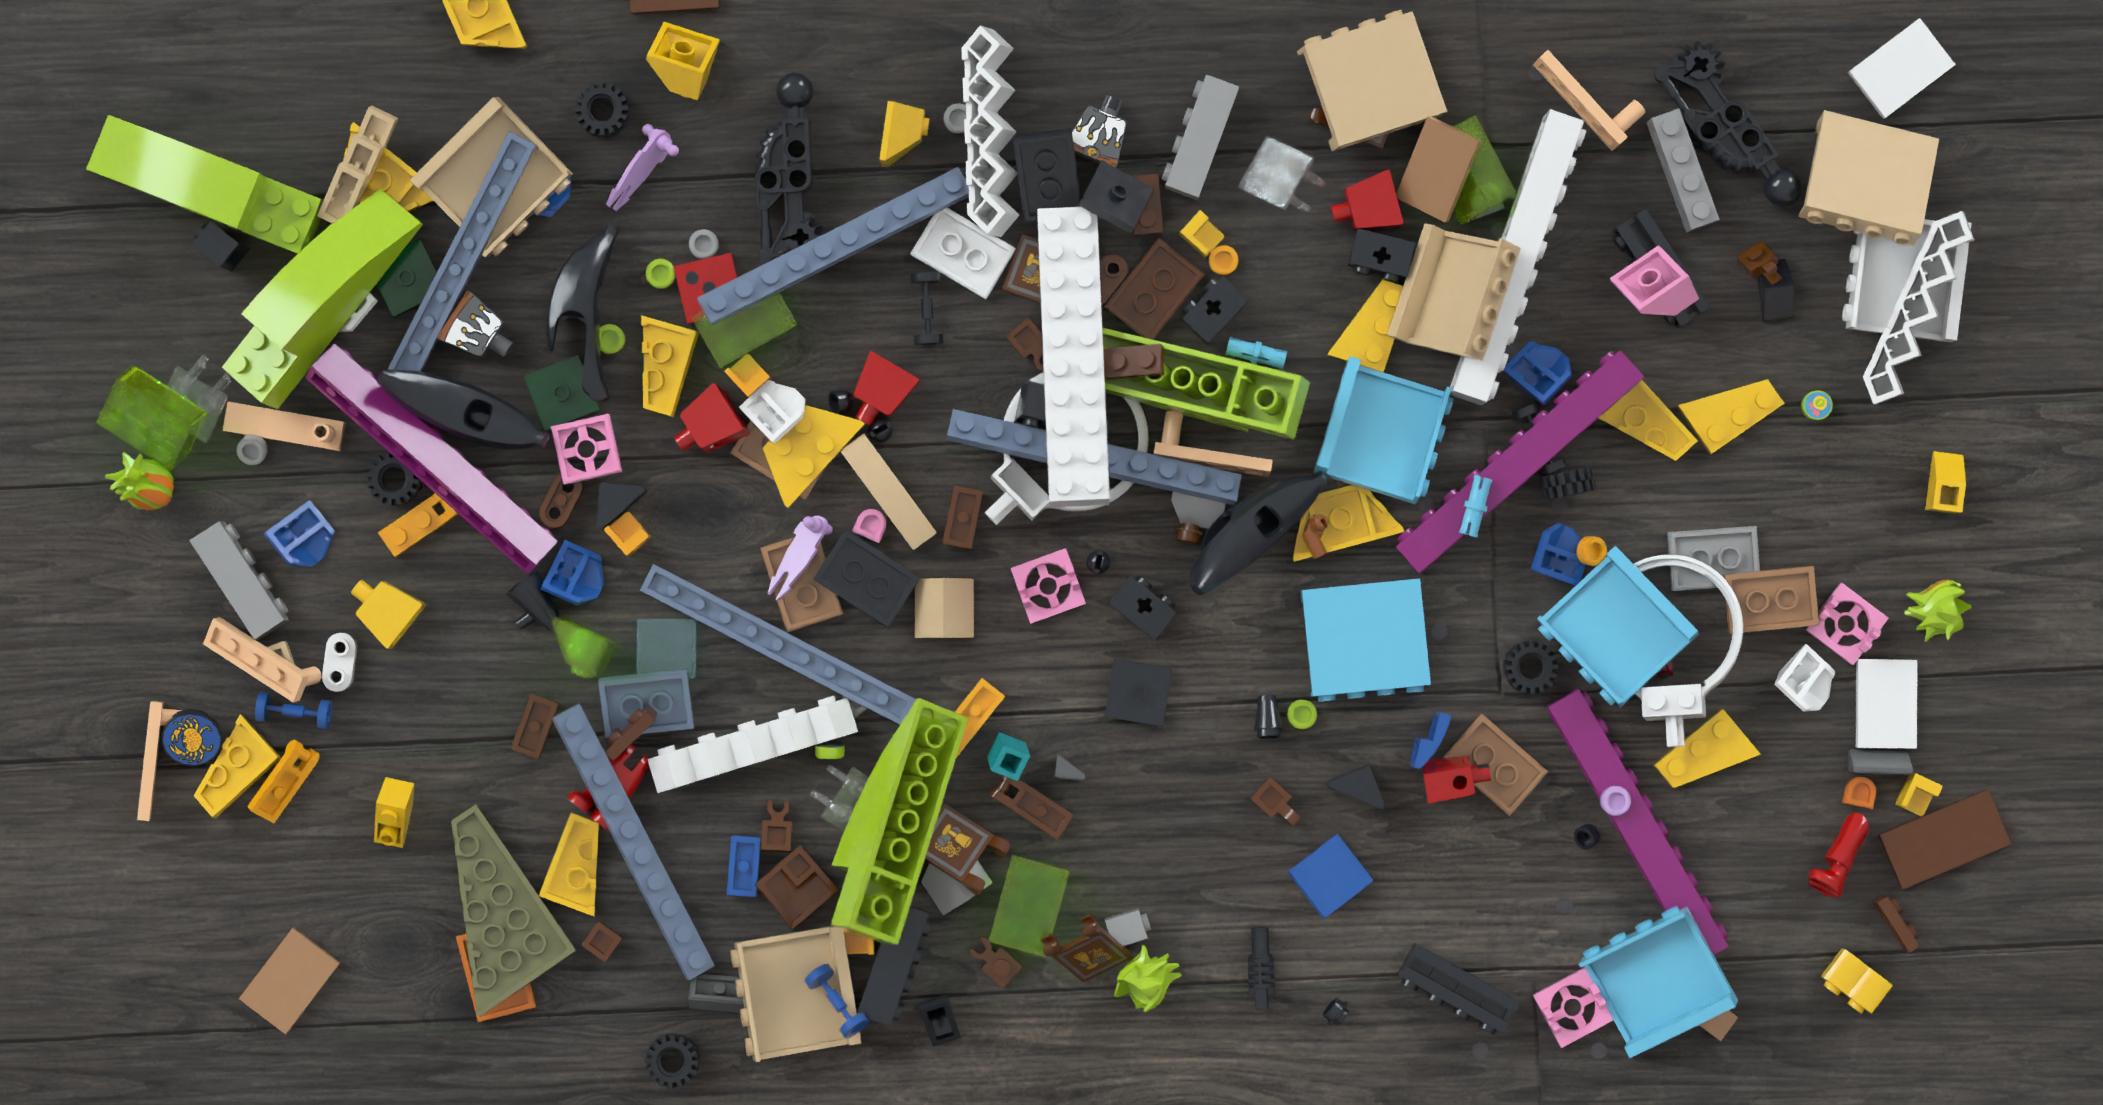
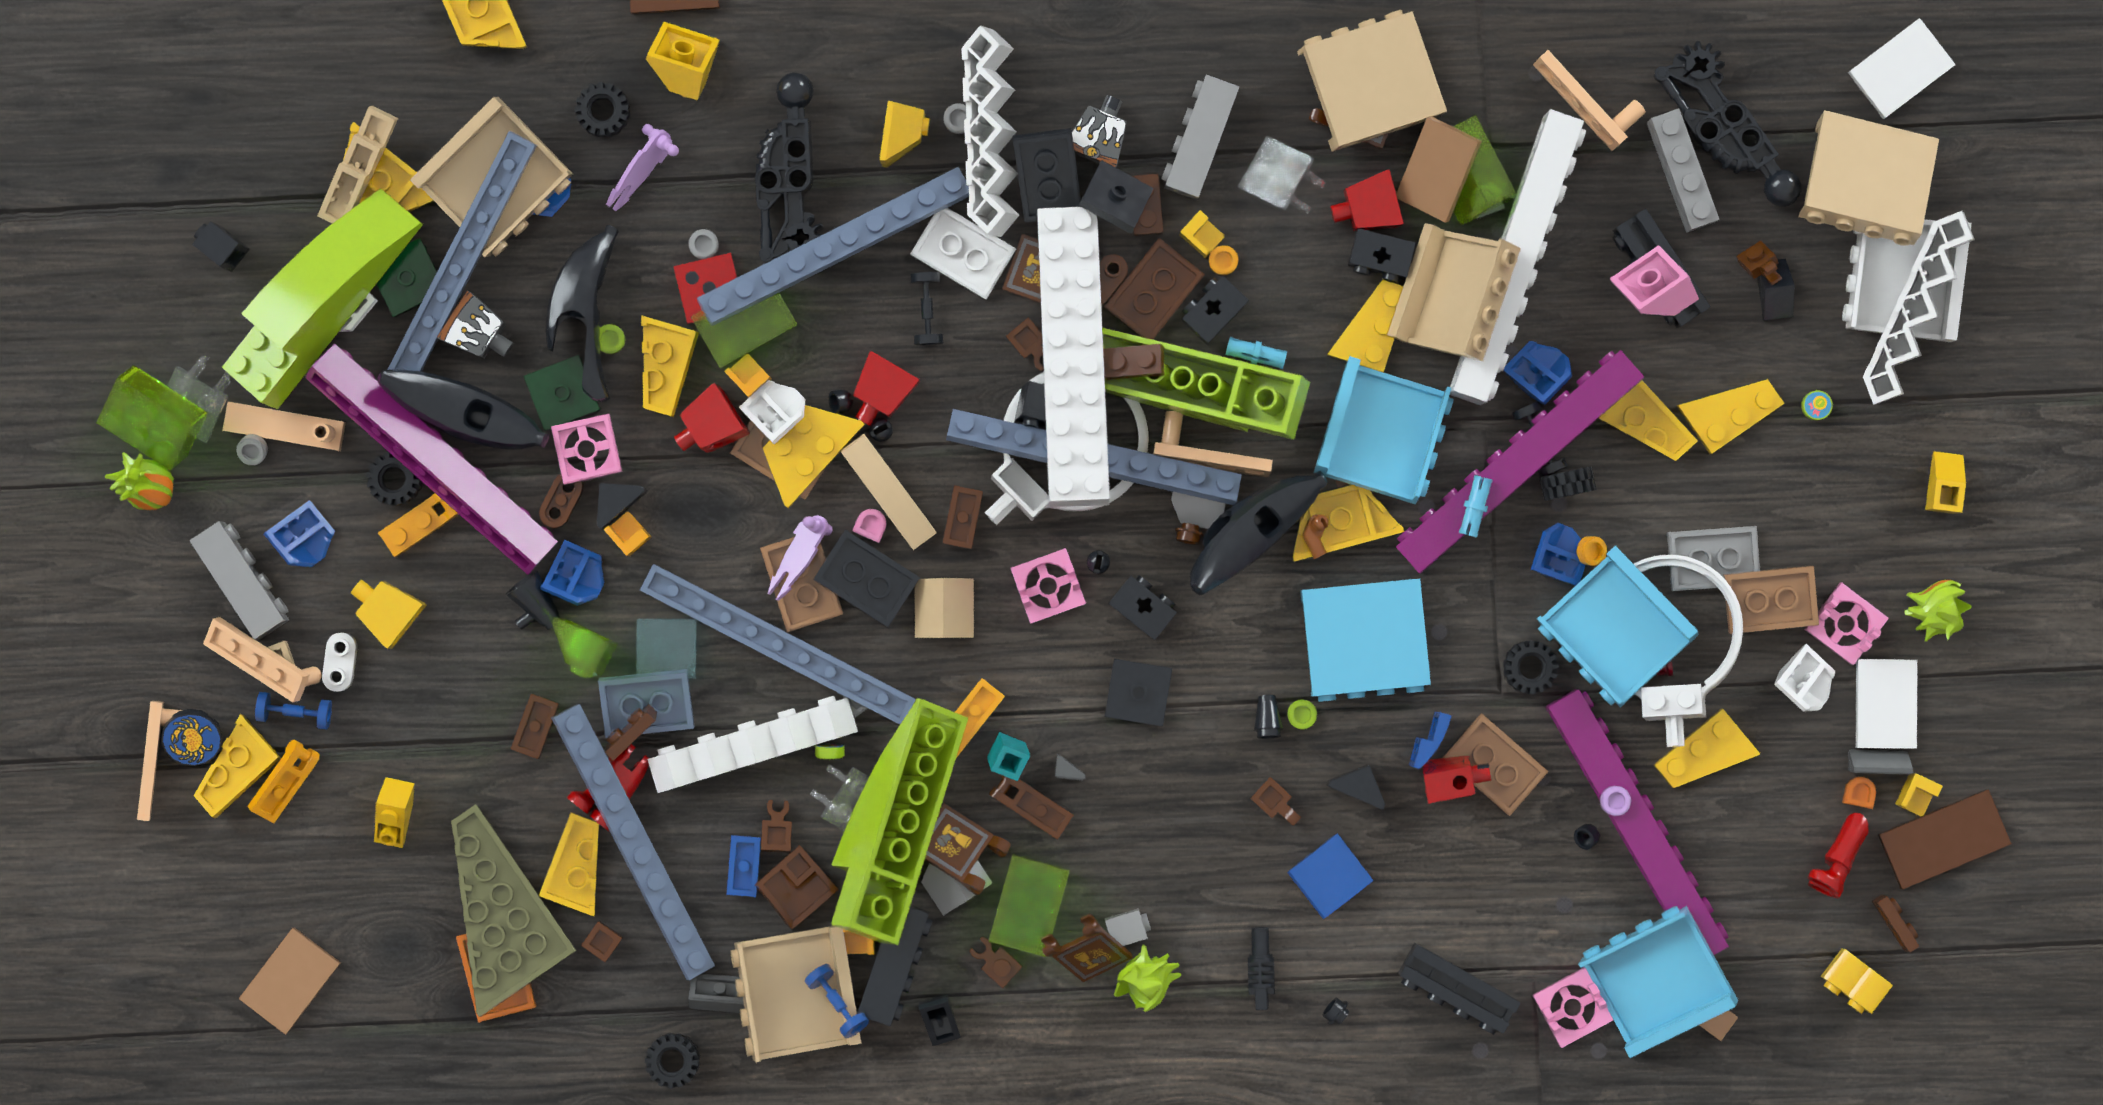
(206, 185): lime slope -> none
(660, 274): lime tile -> none

